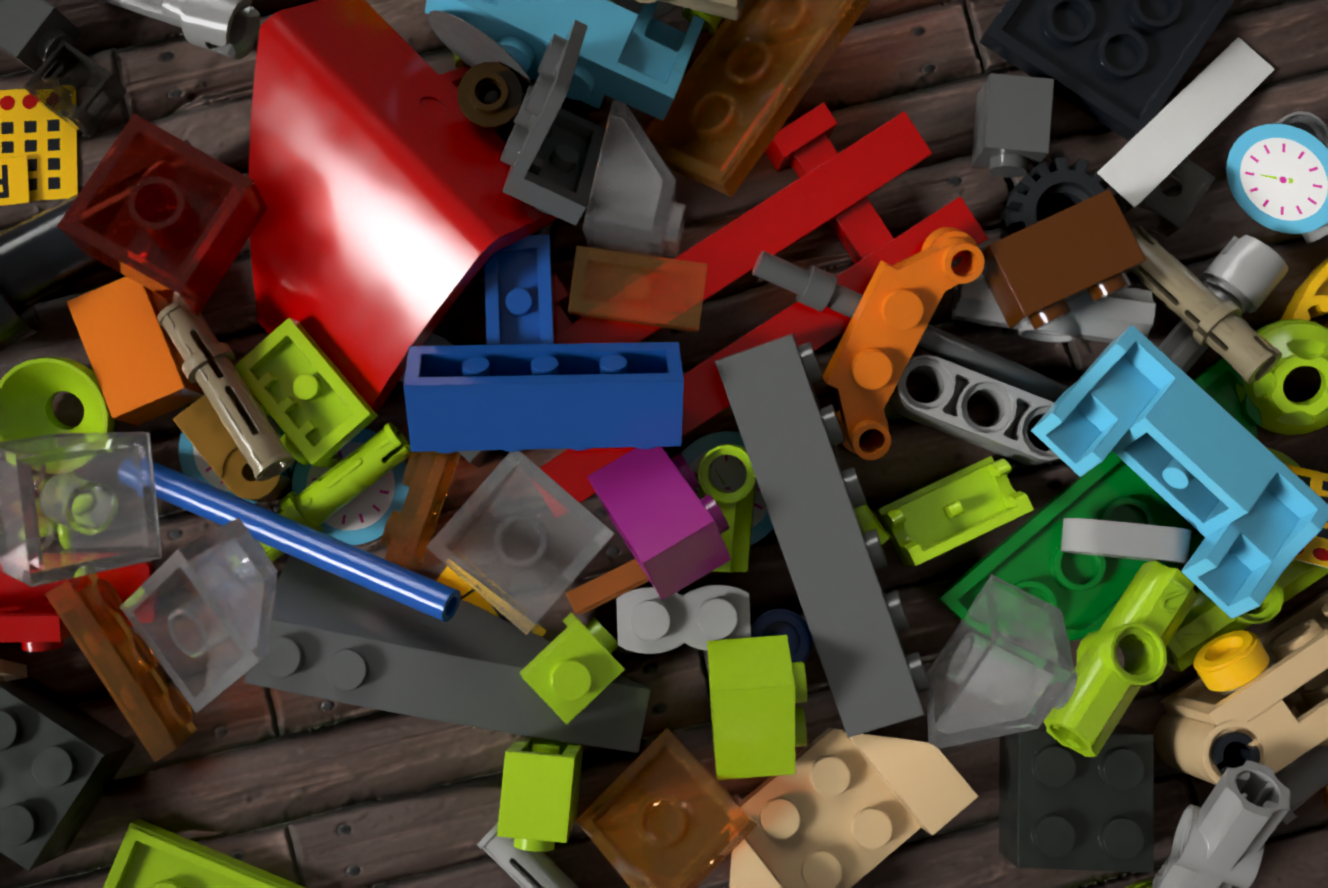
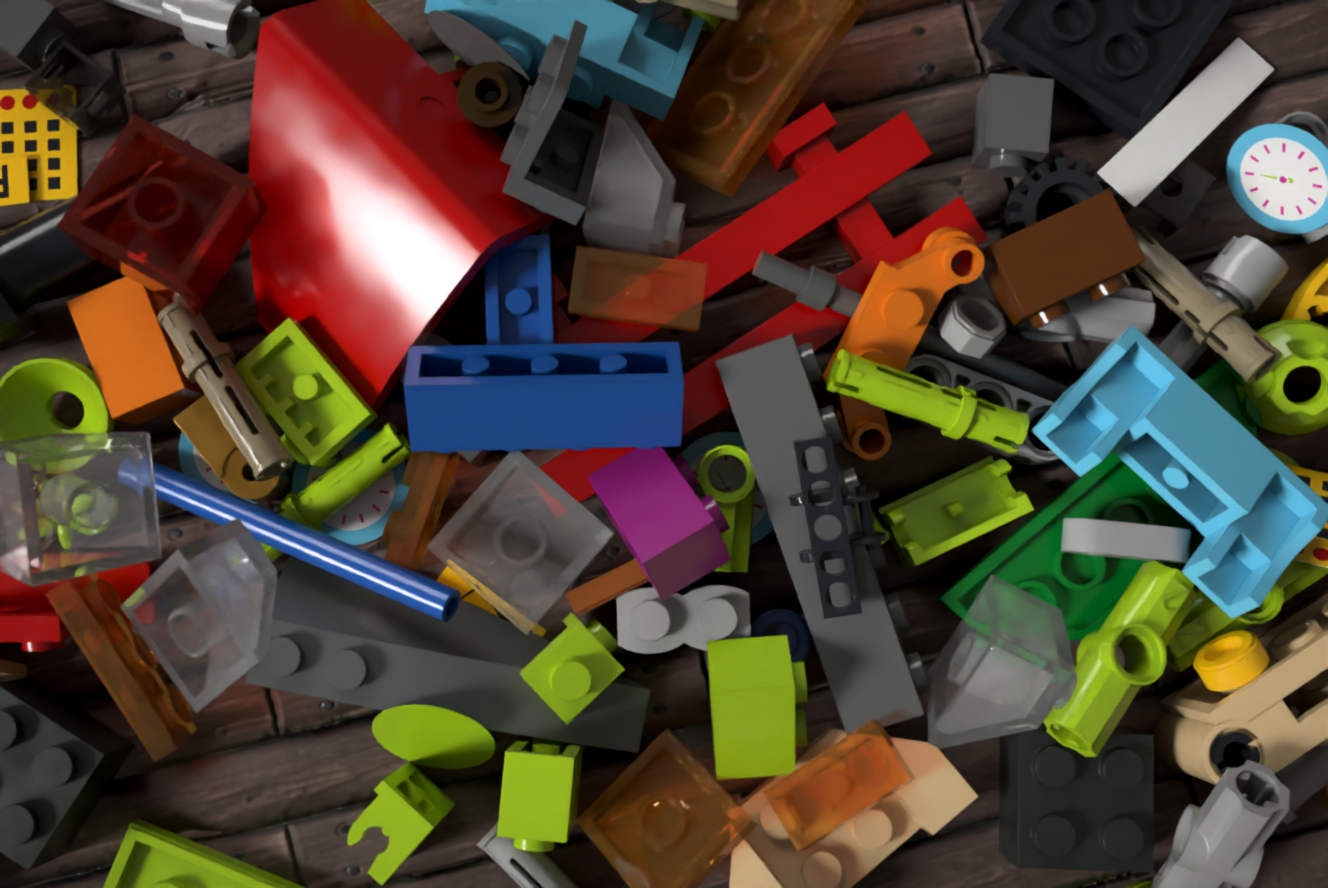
(407, 812): none -> lime hinge
(433, 736): none -> lime sticker
(839, 785): none -> clear orange plate
(841, 545): none -> black piece
(950, 409): none -> lime pin
(971, 325): none -> light grey tile

